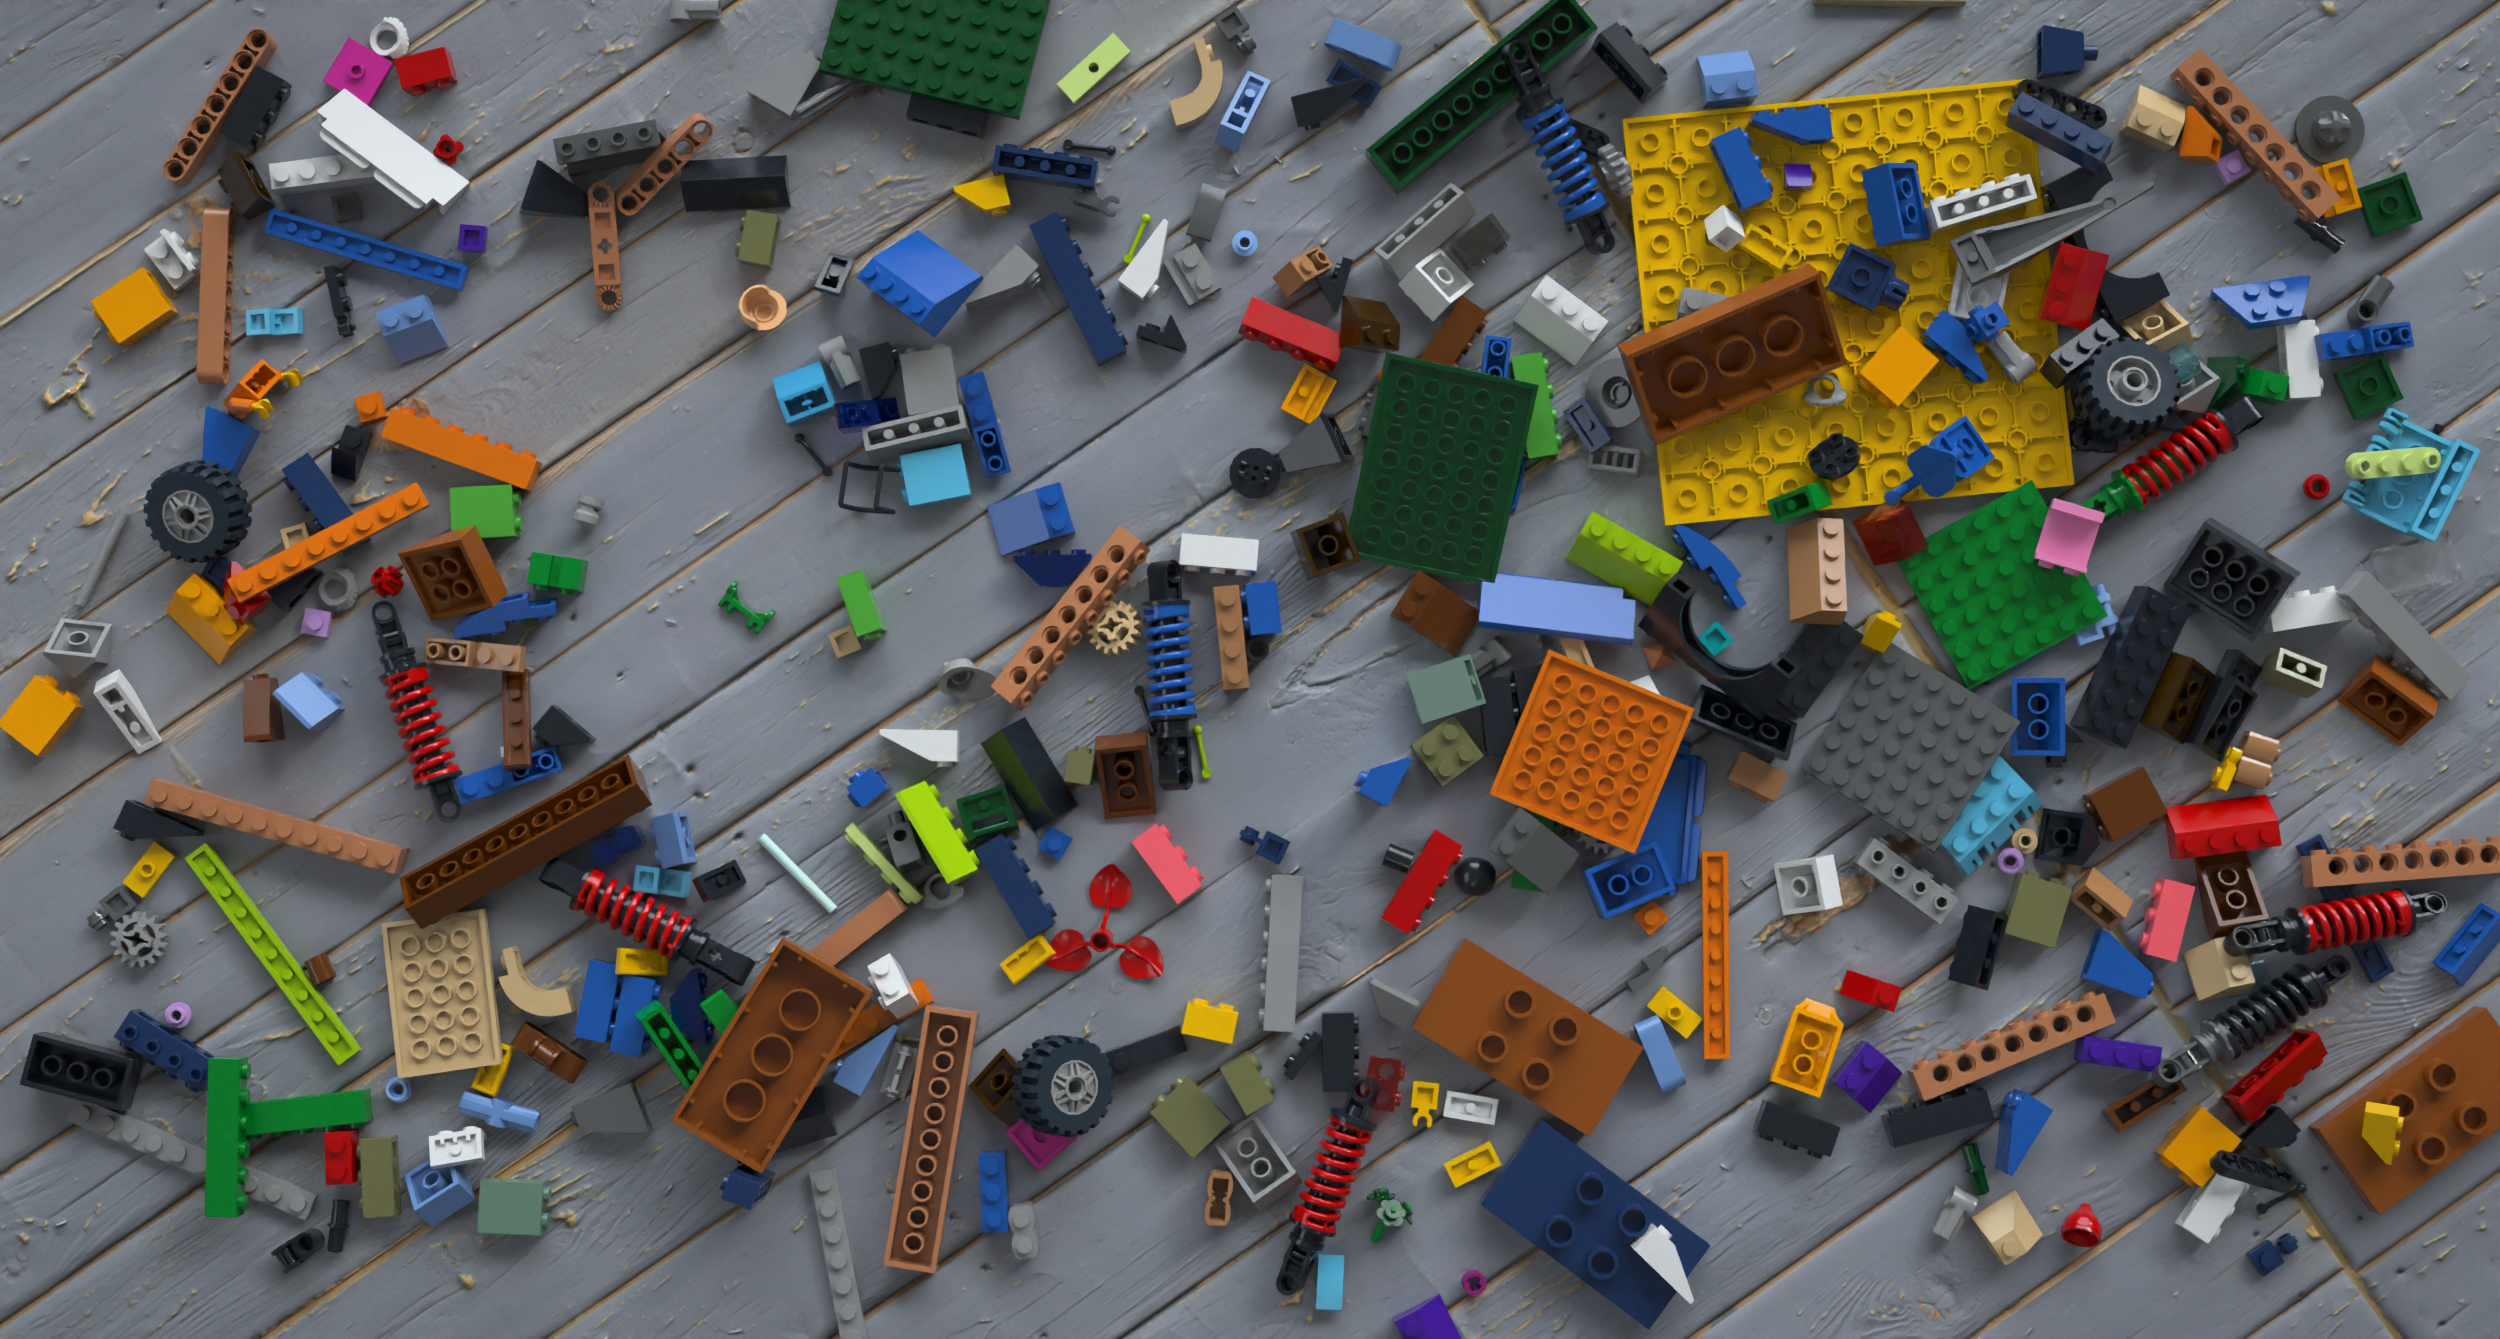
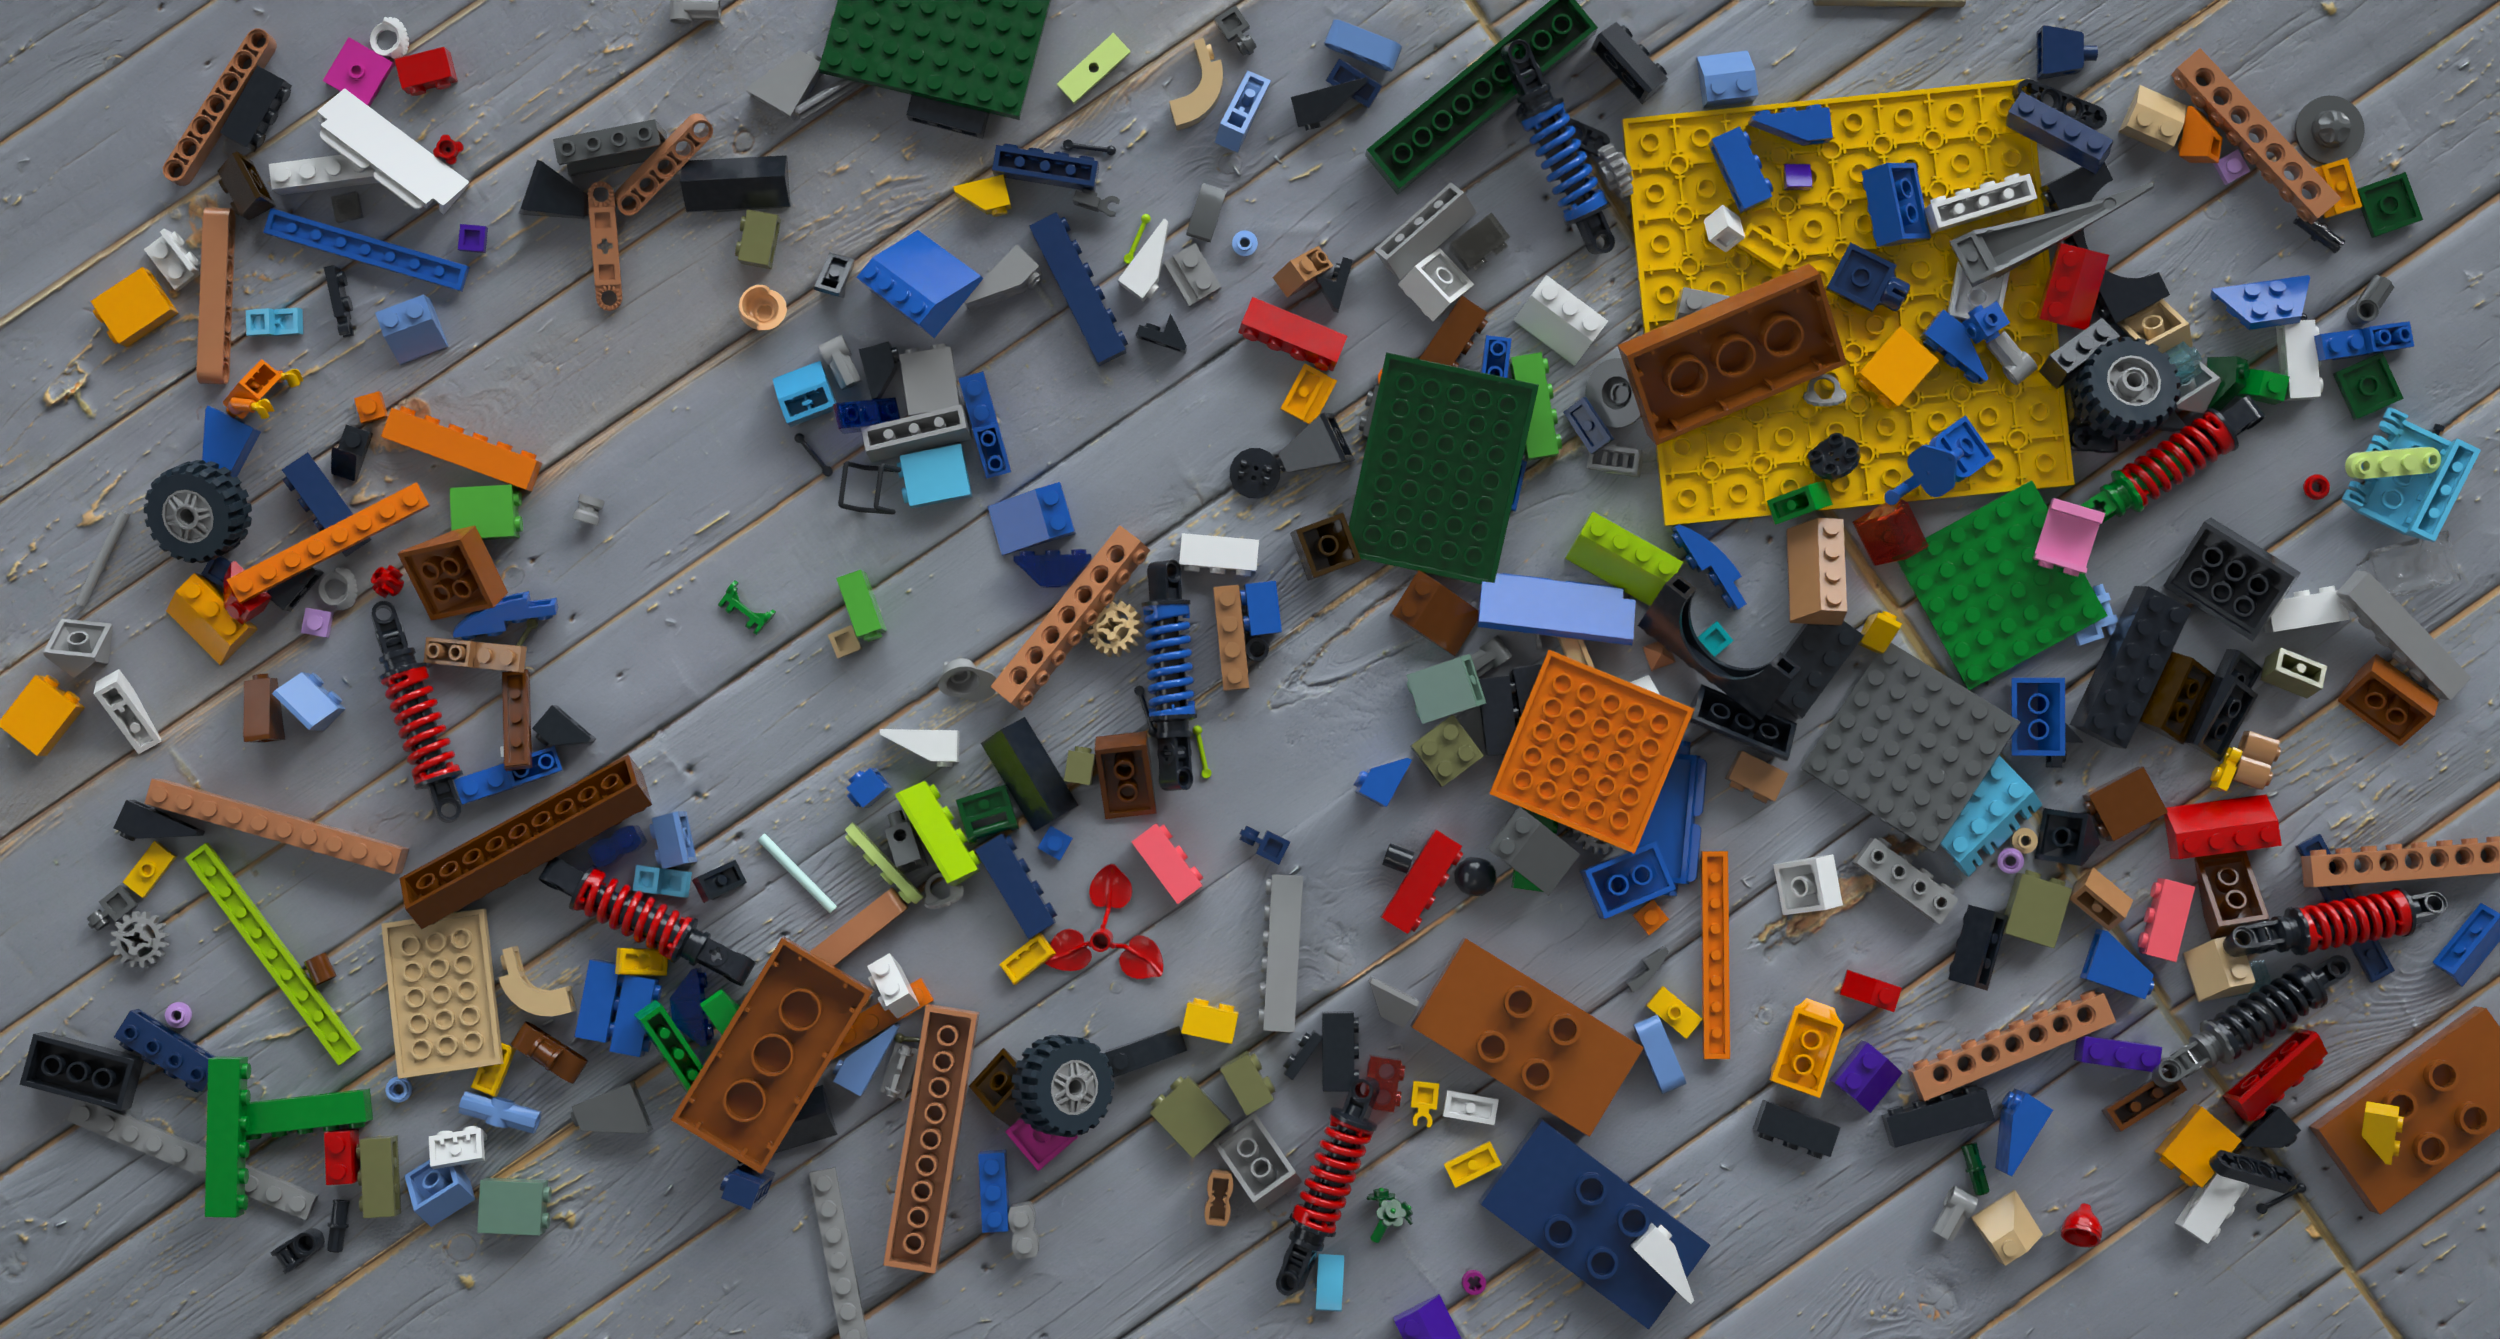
(295, 534): tan plate -> none
(557, 572): green brick -> none
(1368, 326): dark brown slope -> none
(2267, 1257): dark blue plate -> none

